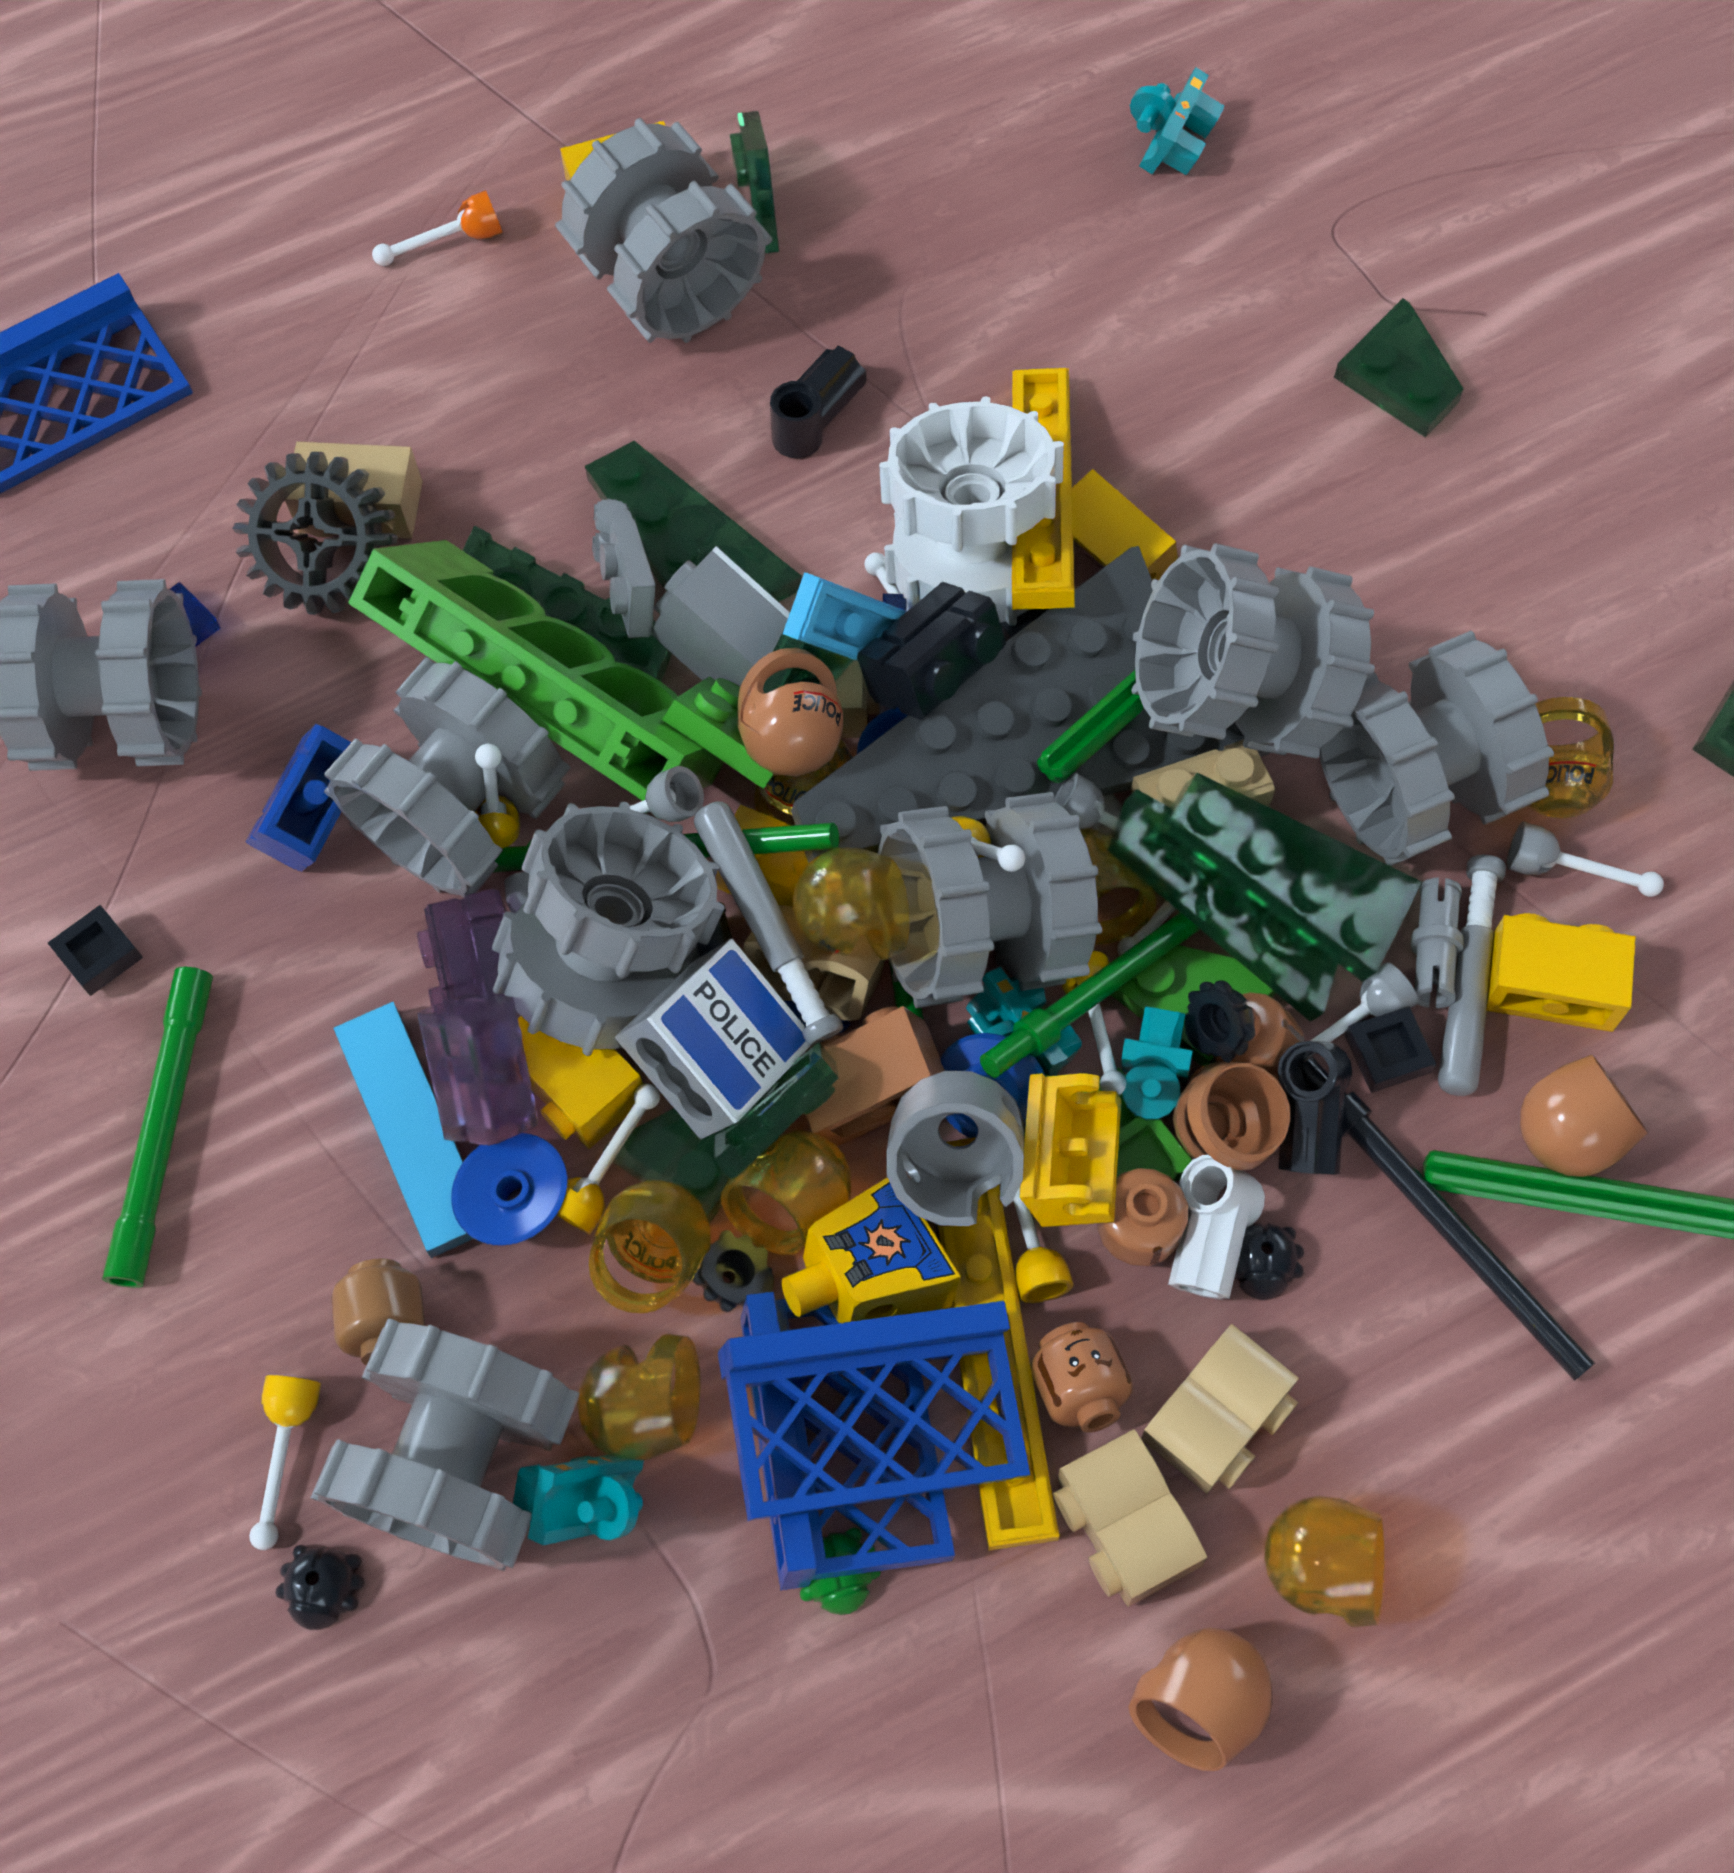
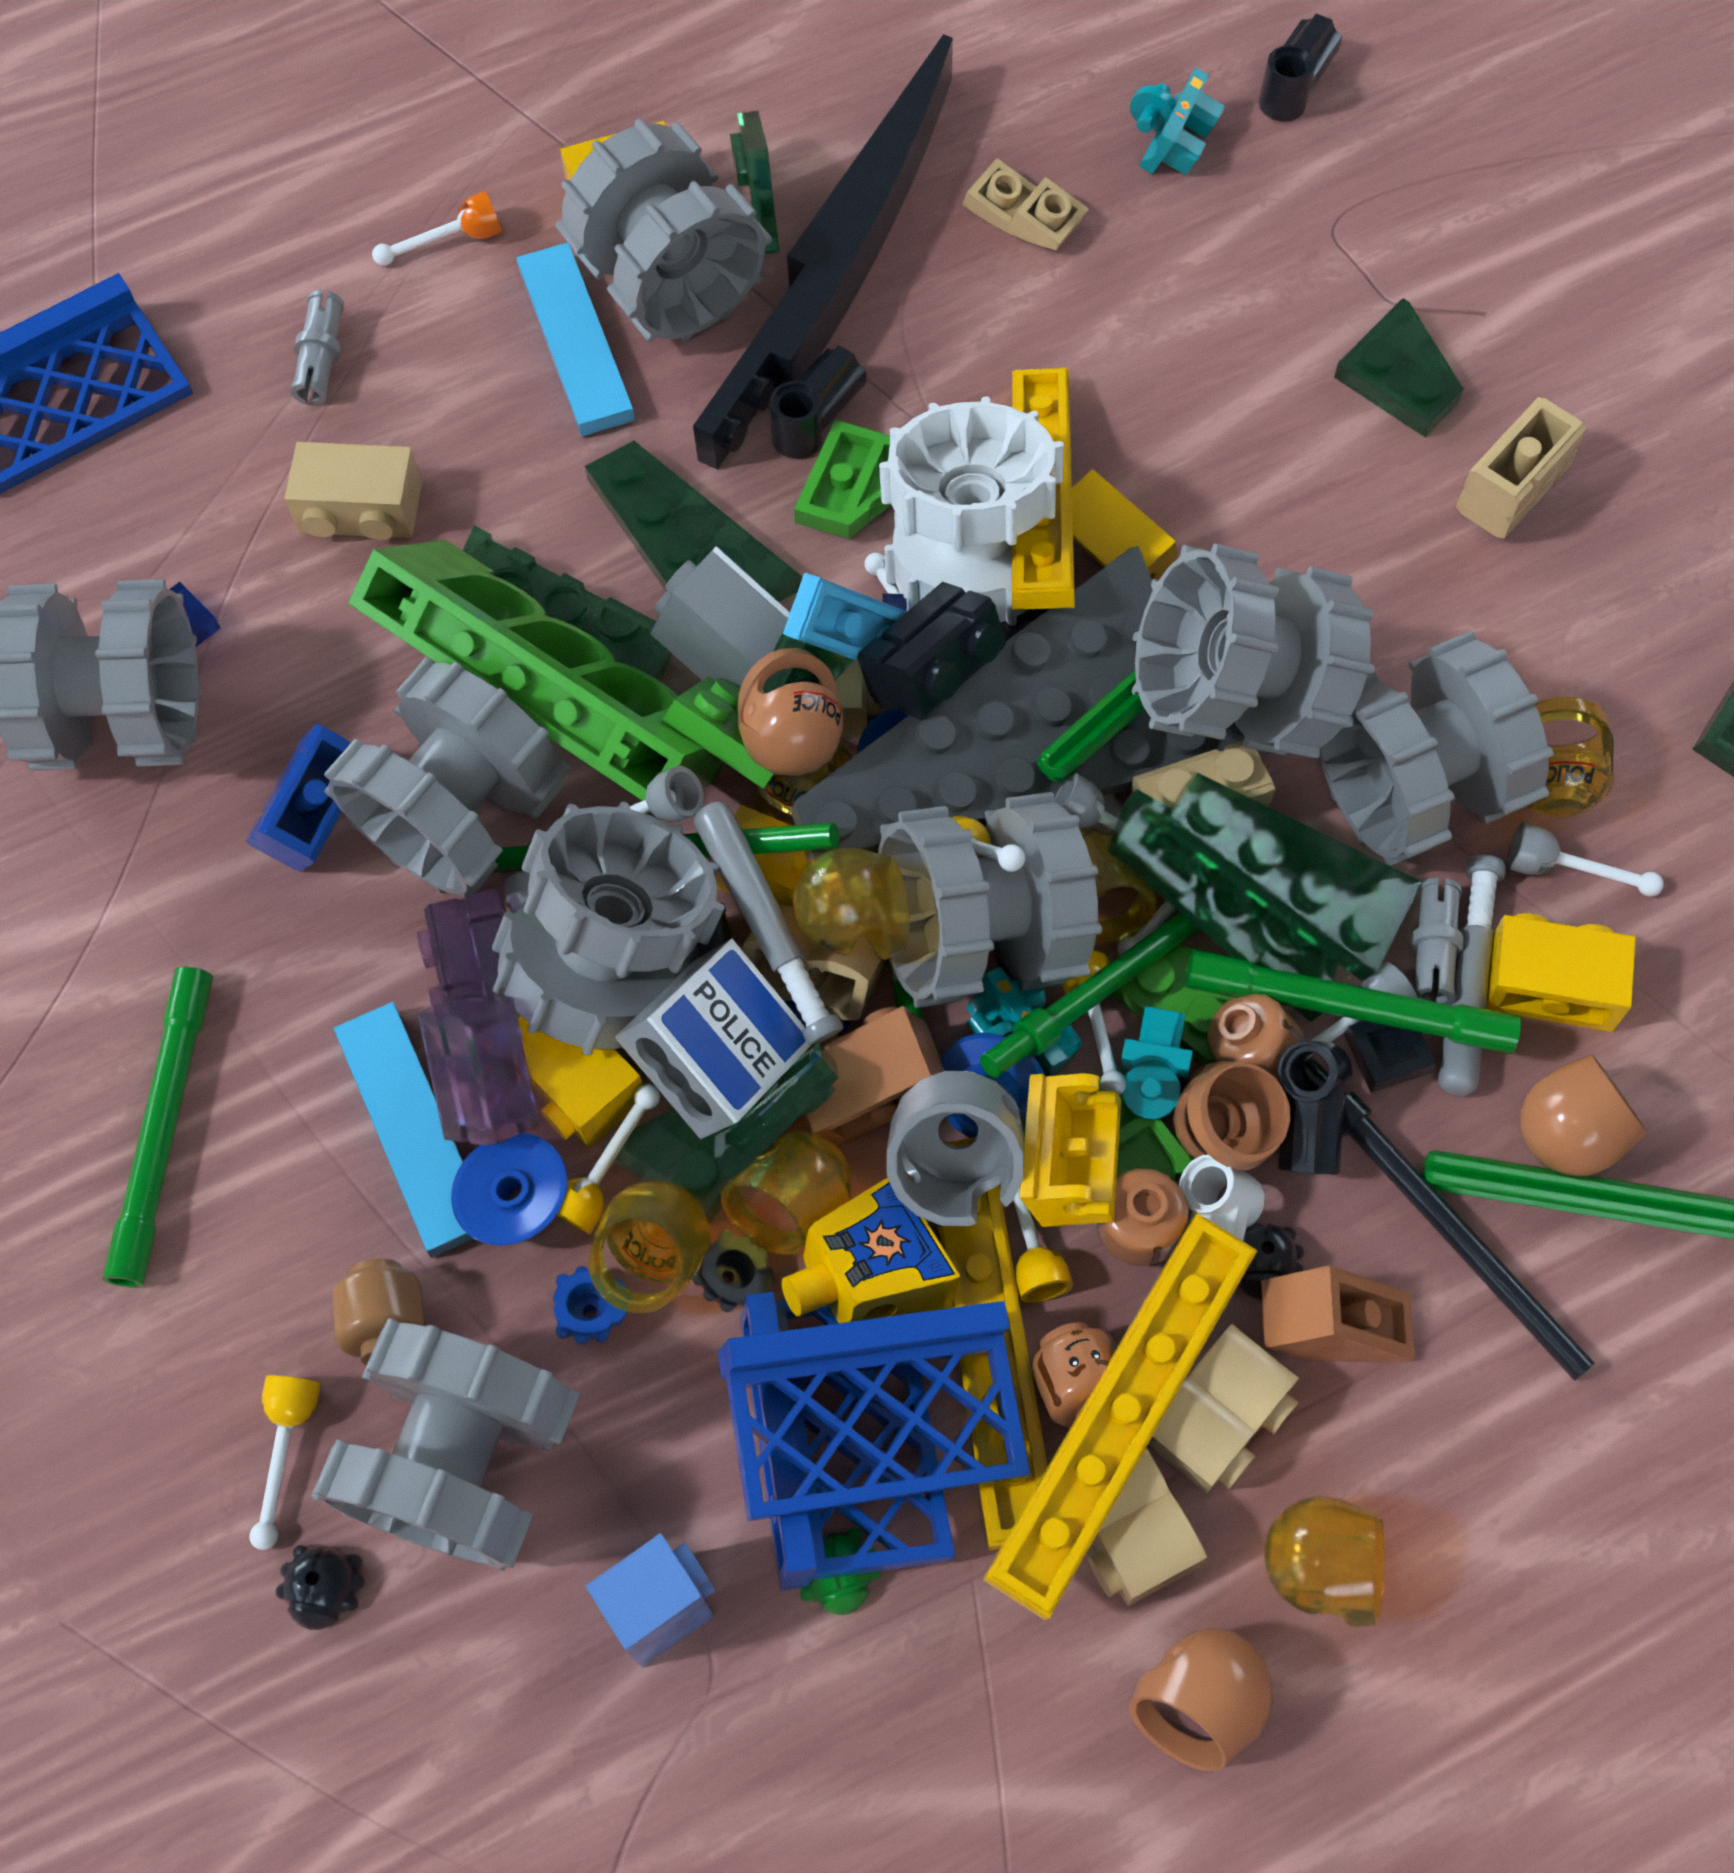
(95, 950): black plate -> none
(315, 510): dark grey gear -> none
(317, 347): none -> light grey pin
(496, 812): hinge -> none
(575, 339): none -> medium azure tile
(577, 1296): none -> blue animal
(580, 1498): teal hips -> none
(625, 565): light grey hinge -> none
(630, 1404): clear yellow helmet -> none
(653, 1598): none -> medium blue brick
(830, 260): none -> black slope
(844, 482): none -> bright green wing
(1032, 213): none -> tan slope
(1119, 1418): none -> yellow tile
(1219, 1020): black animal -> none
(1297, 67): none -> black piece
(1336, 1317): none -> nougat slope
(1457, 1023): none -> green piece
(1520, 467): none -> tan brick

